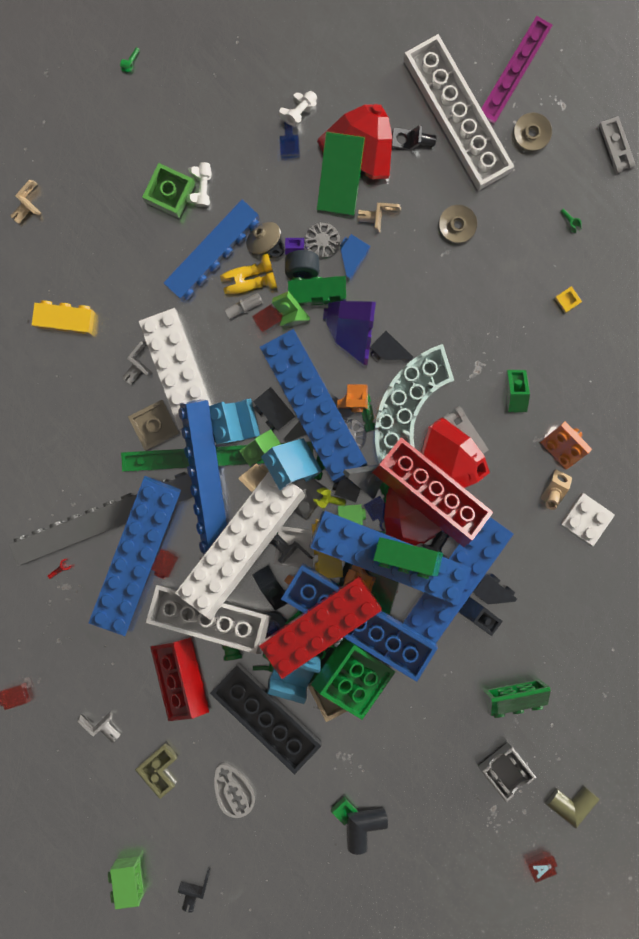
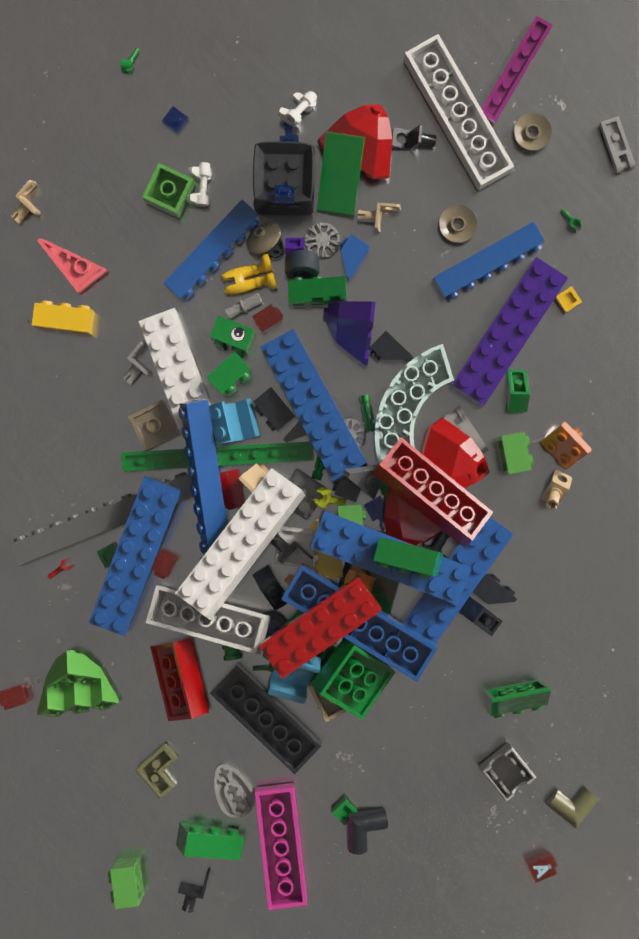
(75, 685): none -> bright green brick
(77, 270): none -> coral wing
(102, 726): light grey bracket -> none
(106, 554): none -> green plate
(175, 119): none -> clear blue plate
(209, 842): none -> green wedge
(230, 375): none -> green brick
(232, 335): none -> green brick
(232, 489): none -> red slope
(261, 444): bright green slope -> none
(281, 846): none -> dark pink brick
(283, 164): none -> black piece
(284, 194): none -> clear blue plate
(290, 310): bright green slope -> none
(291, 463): dark azure panel -> none
(355, 398): orange brick -> none
(488, 261): none -> blue brick
(508, 332): none -> dark purple brick
(514, 453): none -> bright green brick
(587, 519): white plate -> none

